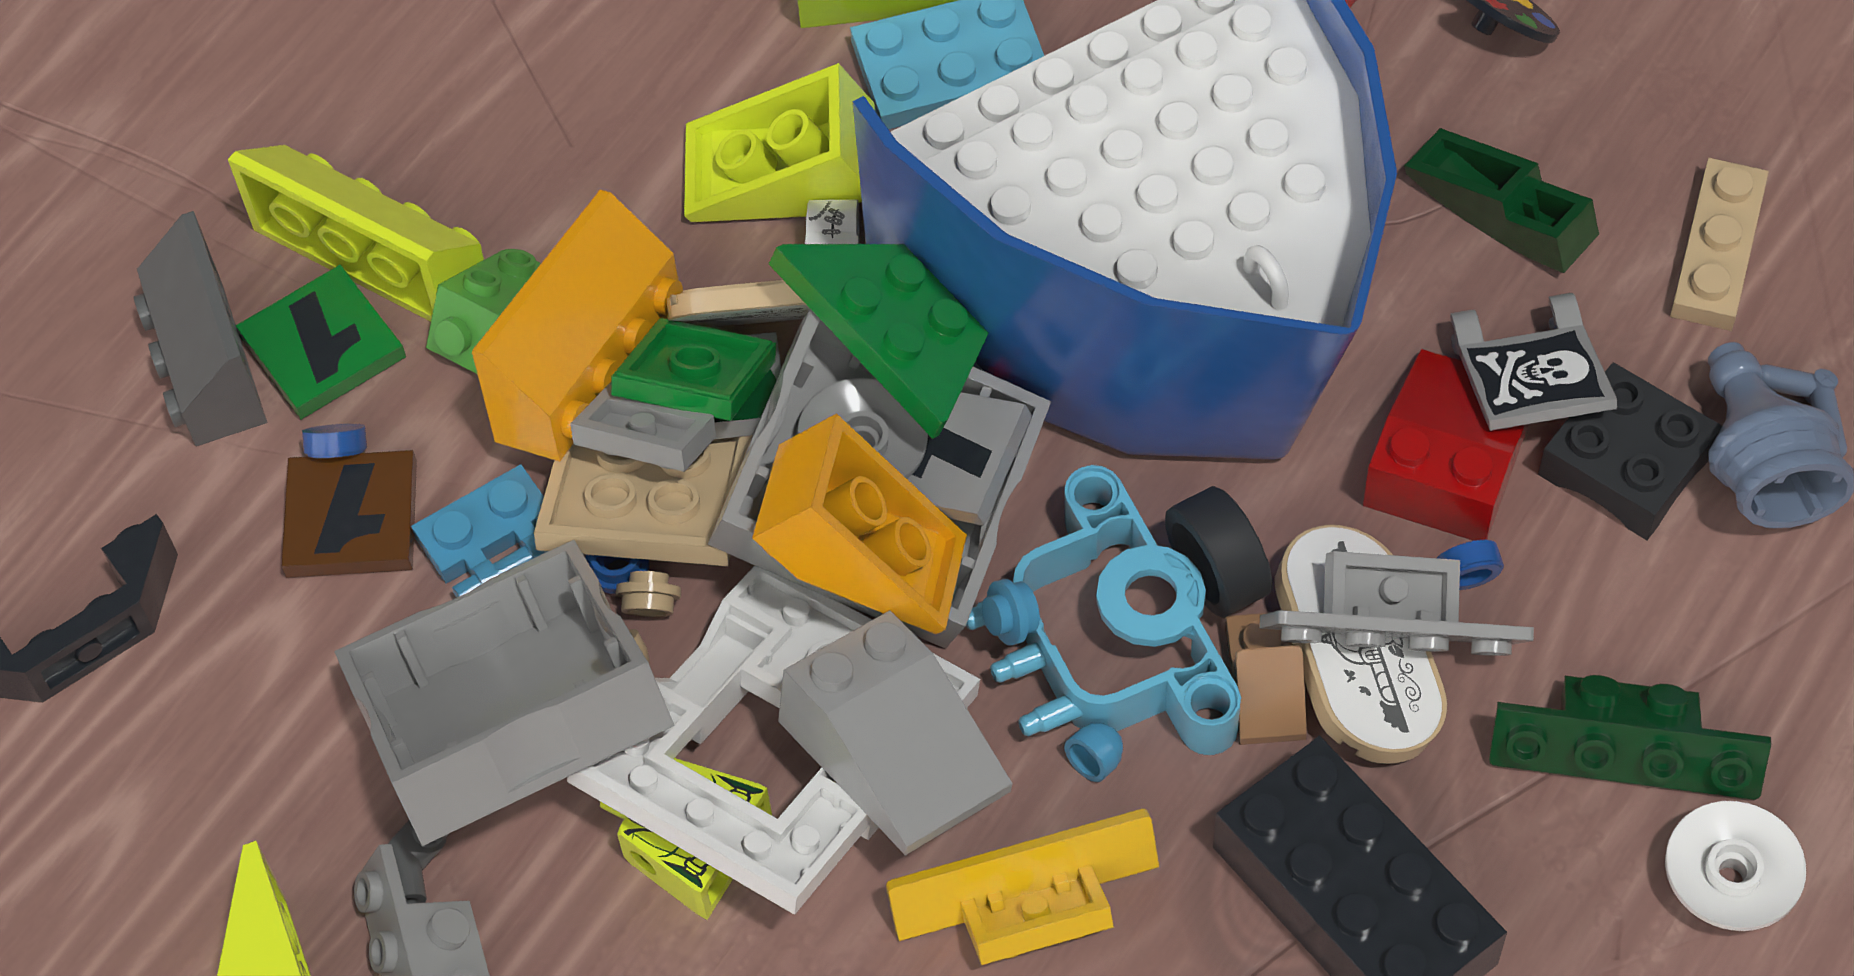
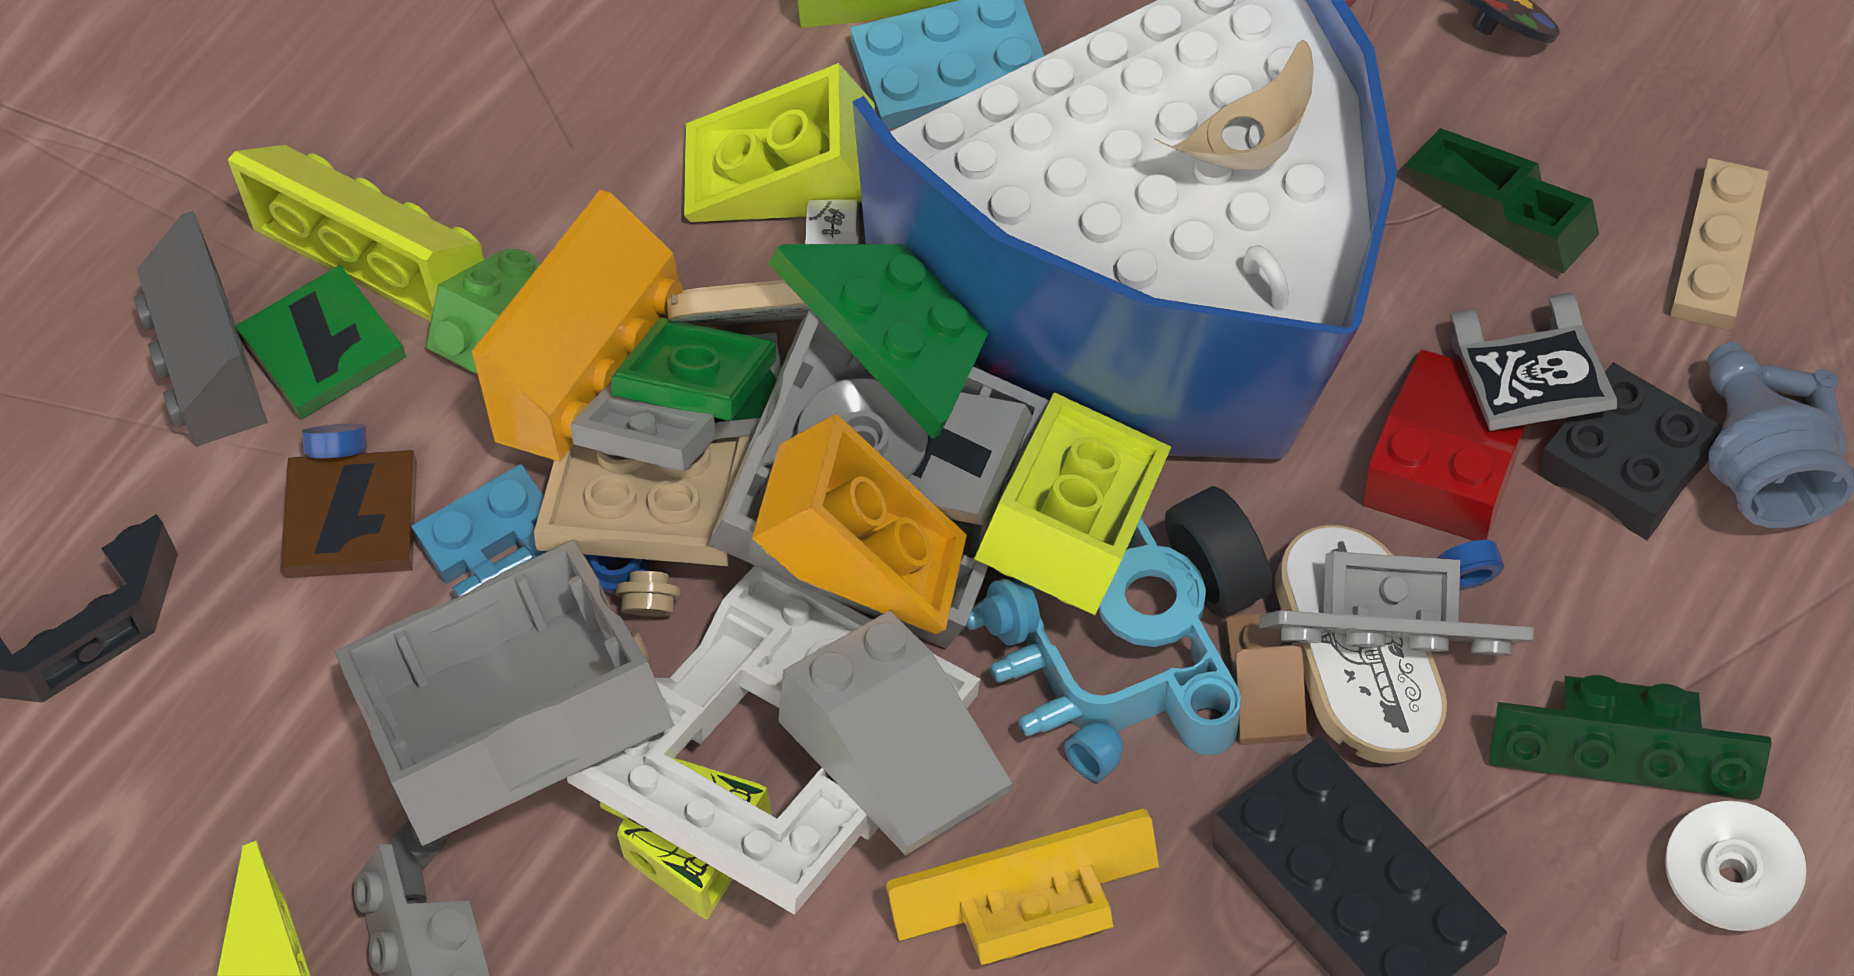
(1073, 504): none -> neon yellow slope
(1275, 106): none -> tan piece

